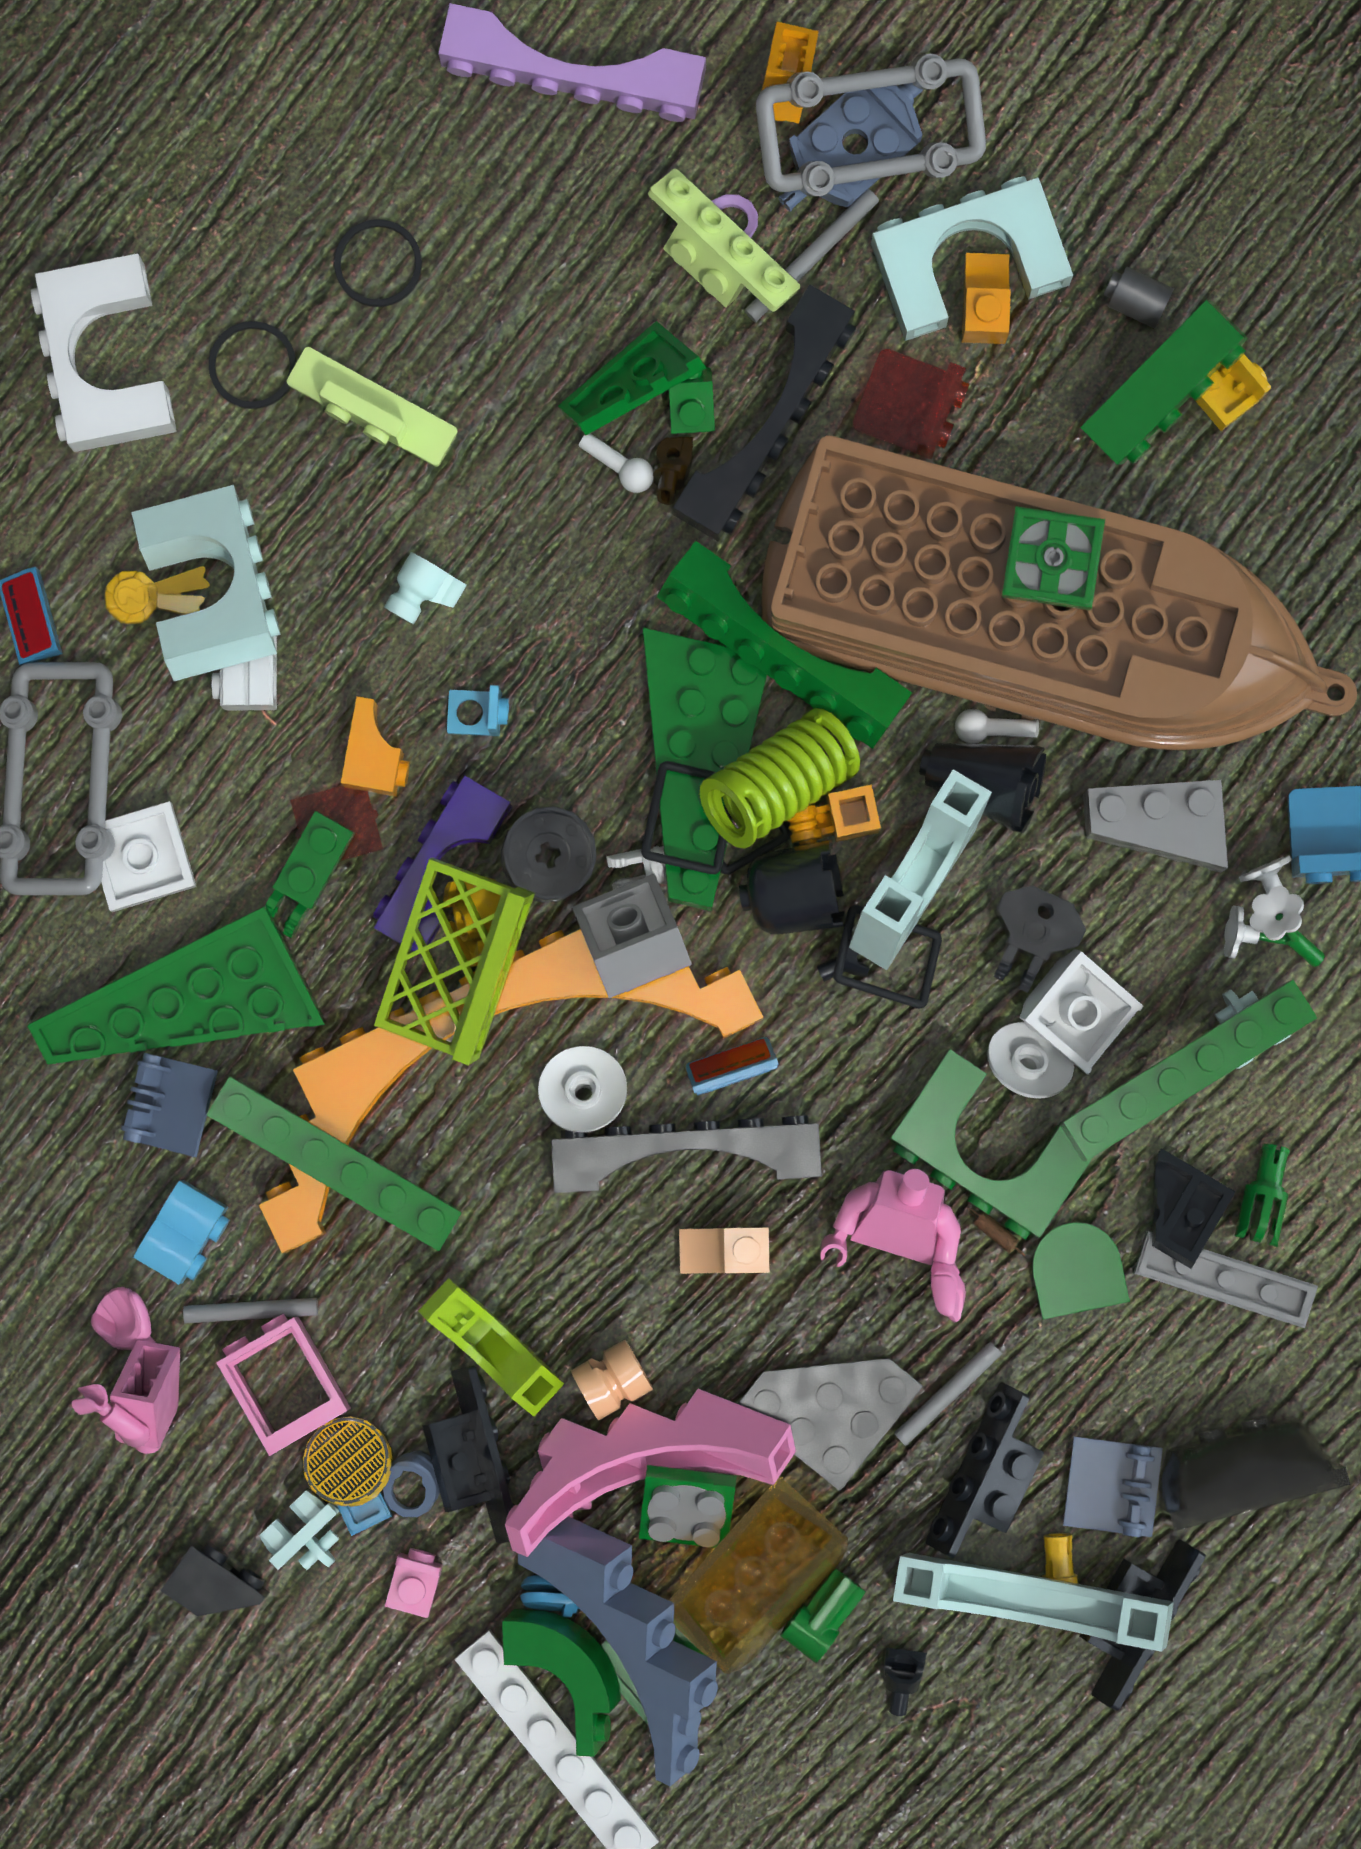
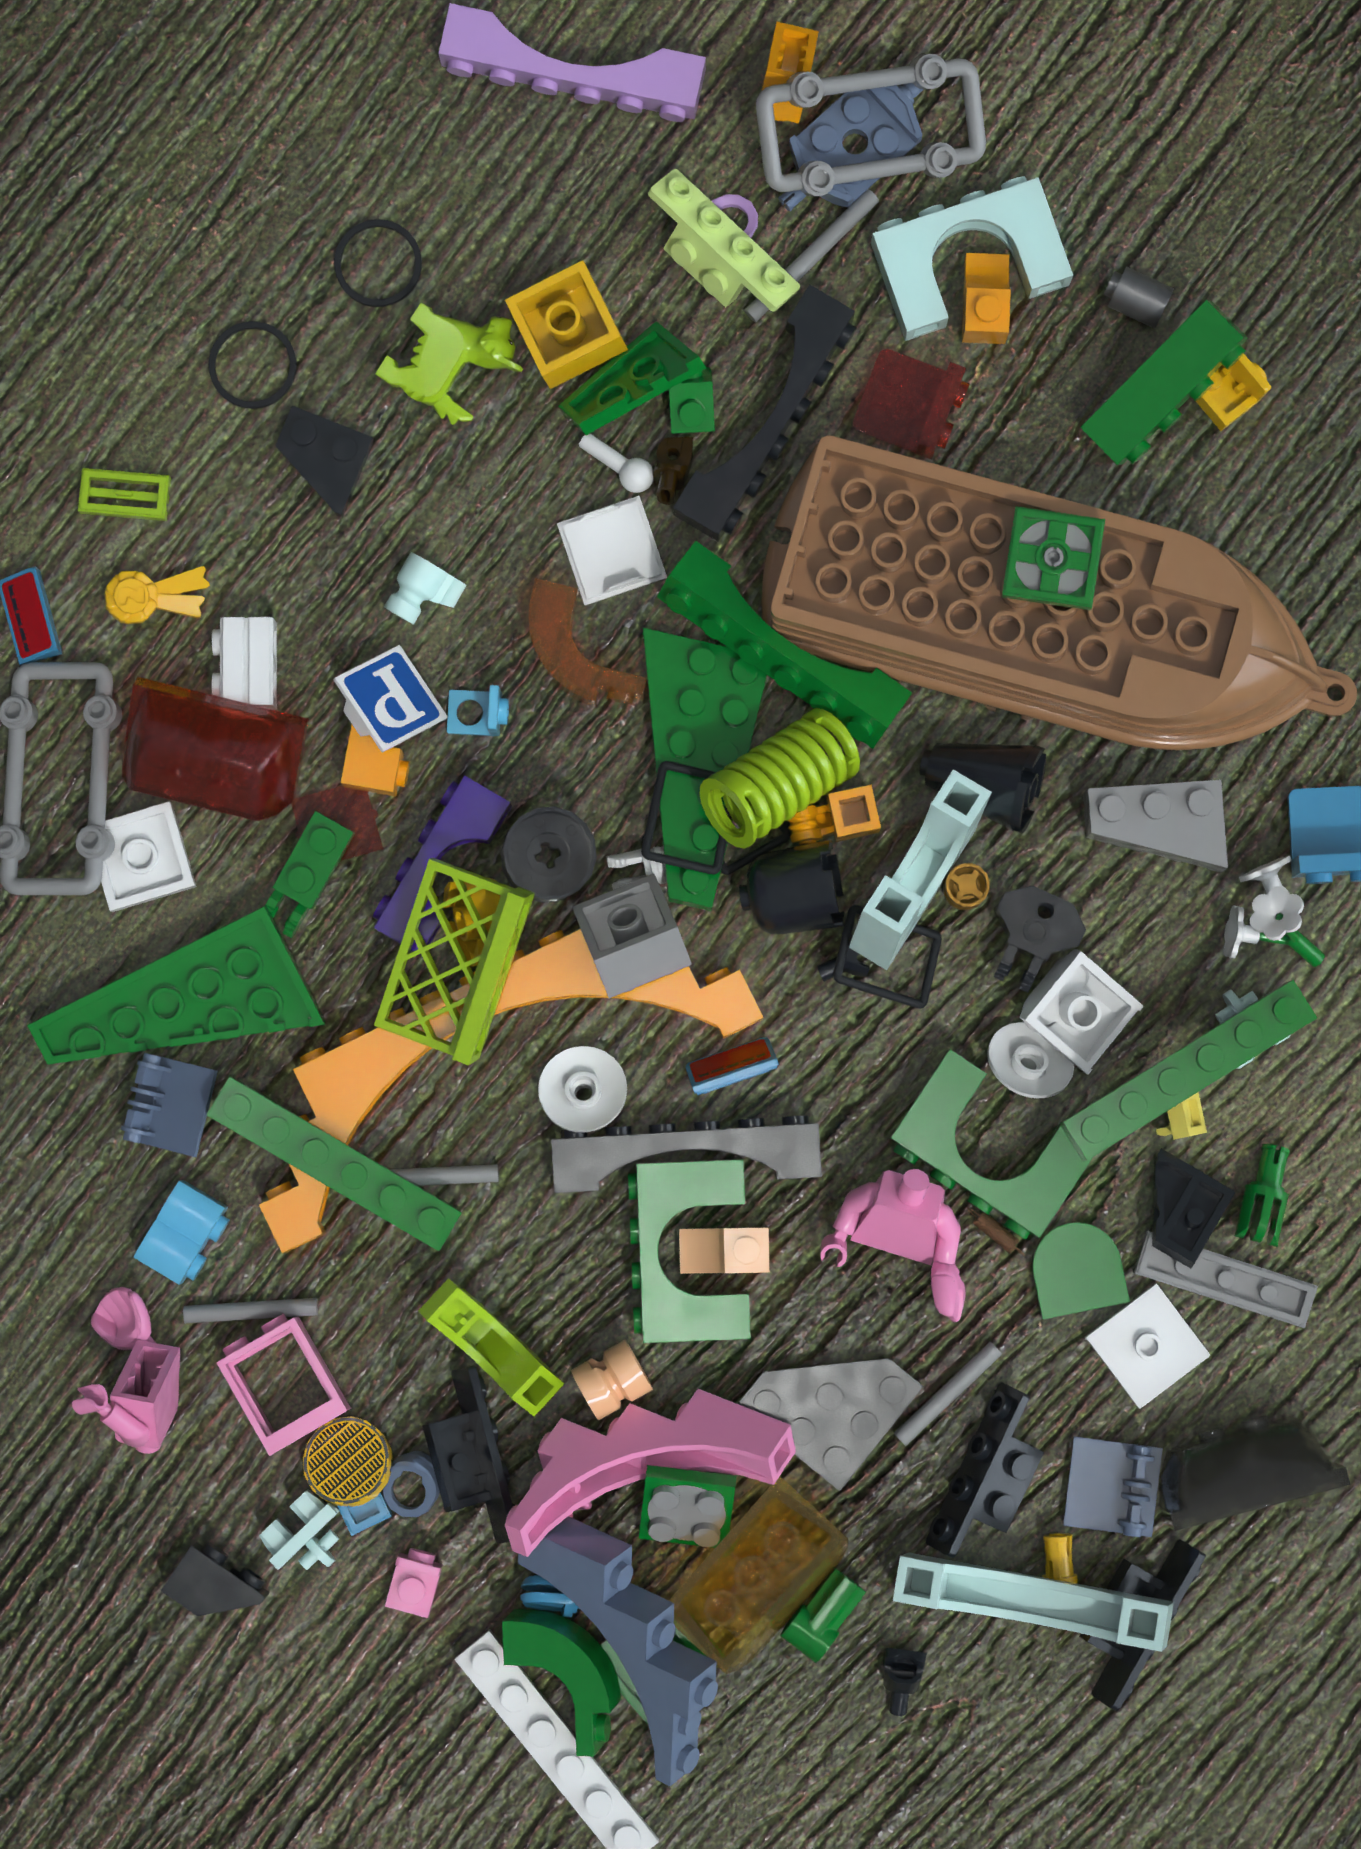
(69, 303): white arch -> none
(160, 498): none -> lime tile
(211, 751): none -> clear red windscreen
(238, 624): light aqua arch -> none
(325, 455): none -> black wing
(371, 406): yellowish green bracket -> none
(389, 699): none -> piece
(443, 354): none -> lime animal
(450, 1174): none -> light grey bar
(550, 627): none -> clear orange arch
(566, 324): none -> yellow brick
(612, 550): none -> white piece
(667, 1310): none -> arch
(968, 880): none -> pearl gold wheel
(974, 726): white bar -> none
(1147, 1346): none -> white plate
(1185, 1119): none -> light yellow tile

